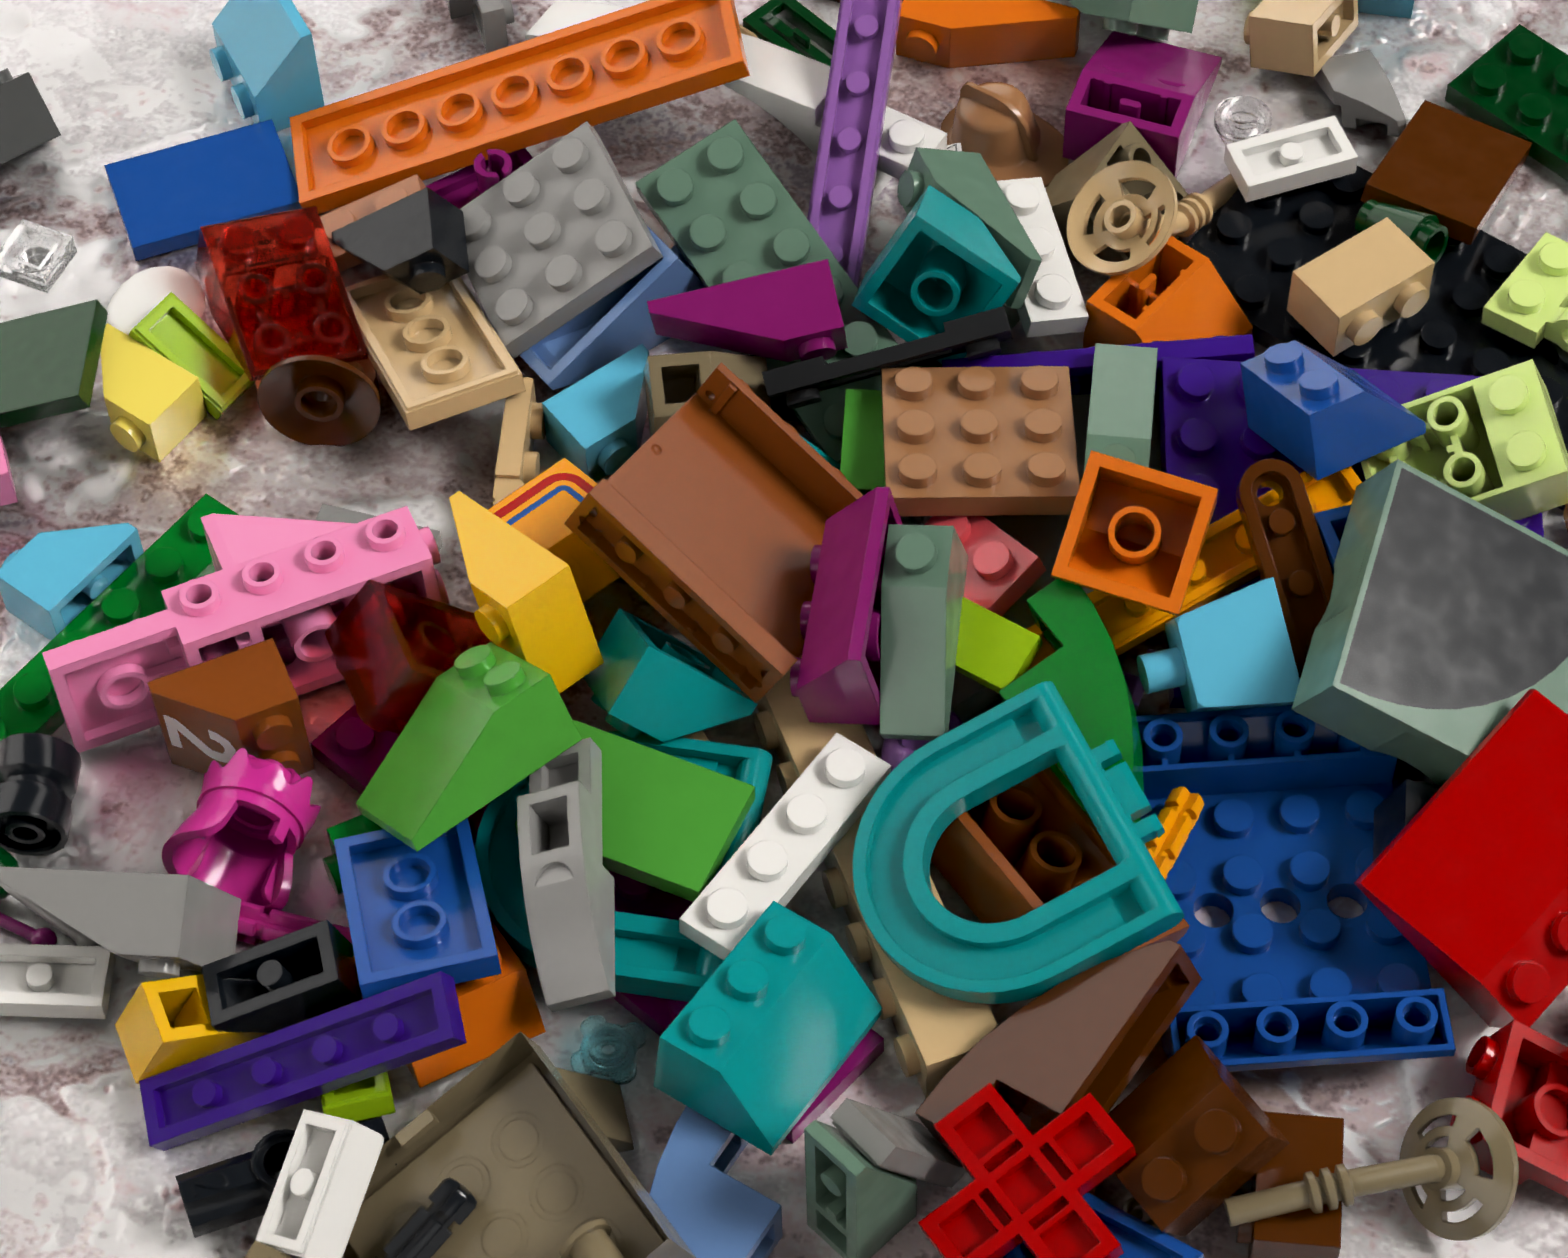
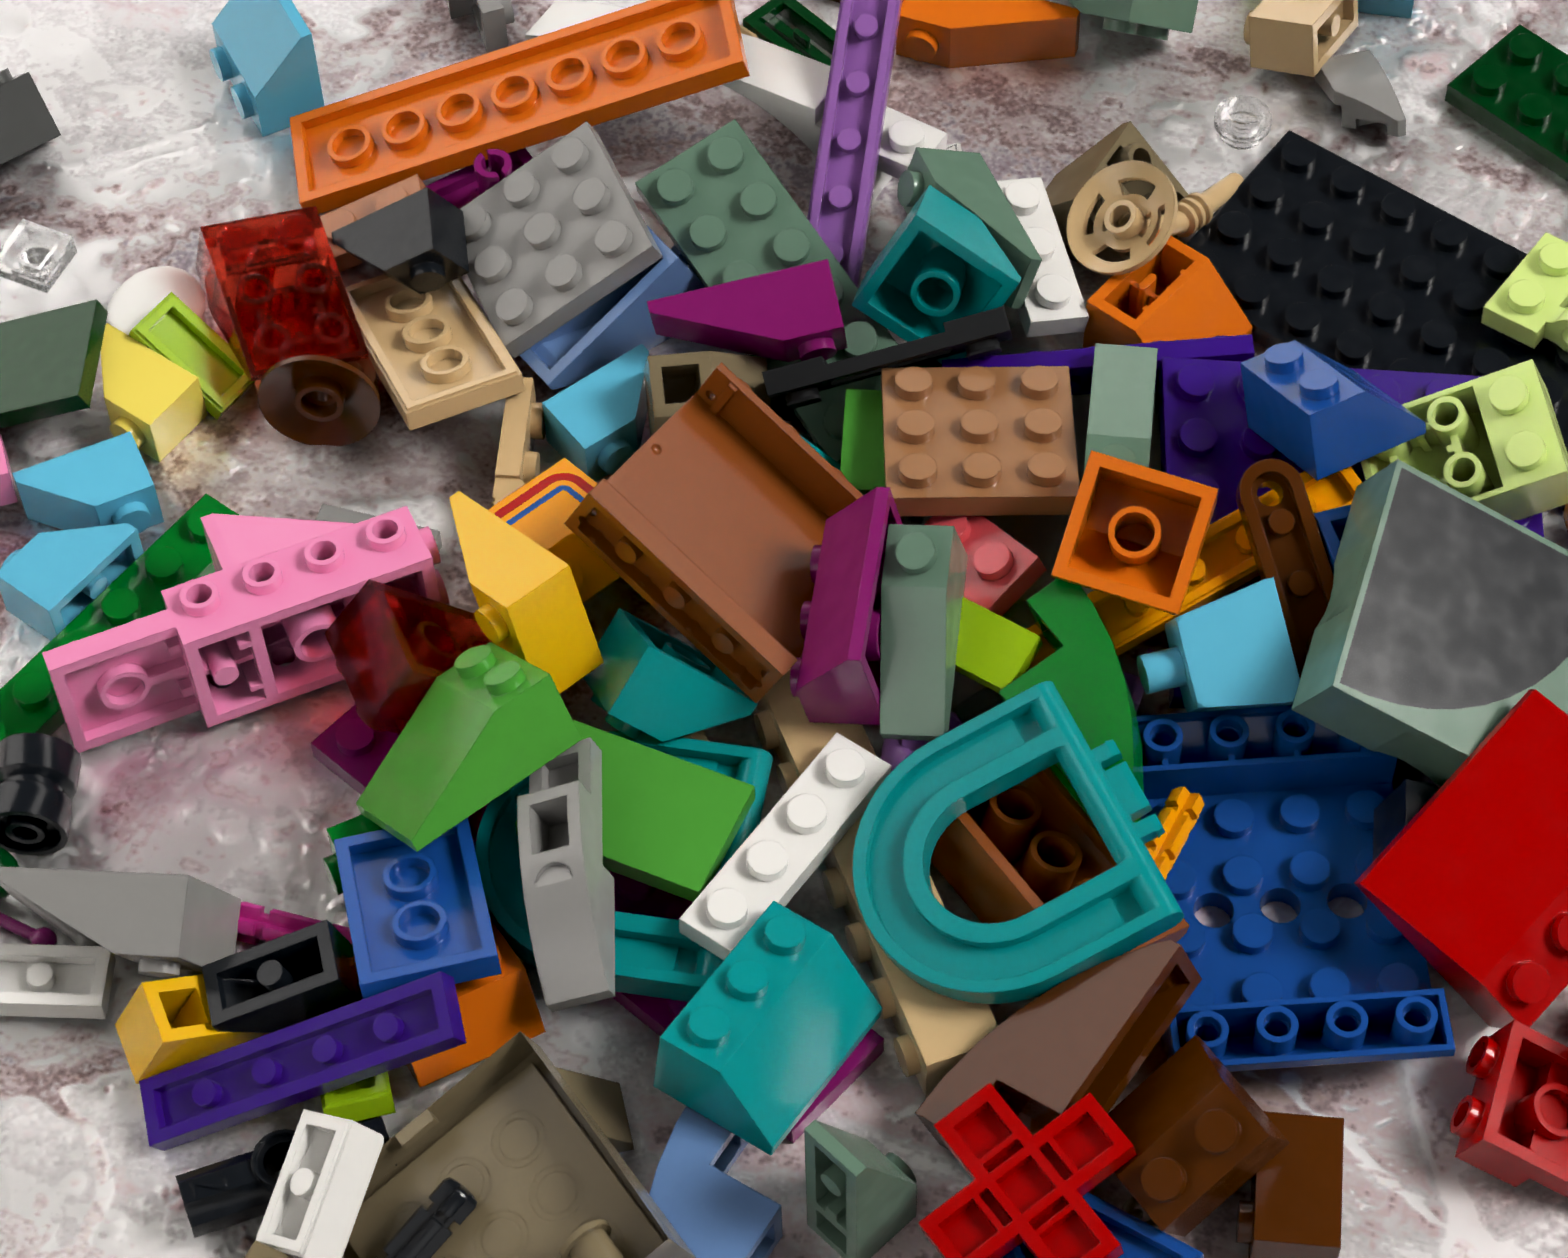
(91, 488): none -> medium azure slope
(200, 184): blue tile -> none
(229, 706): dark orange slope -> none
(245, 830): dark pink hat -> none
(617, 1066): clear light blue plate -> none
(897, 1144): light grey tile -> none
(1006, 132): medium nougat piece -> none
(1143, 83): magenta slope -> none
(1290, 158): white plate -> none
(1360, 287): tan brick -> none
(1419, 226): dark green cone -> none
(1419, 1164): dark tan dish -> none
(1448, 169): reddish brown tile -> none

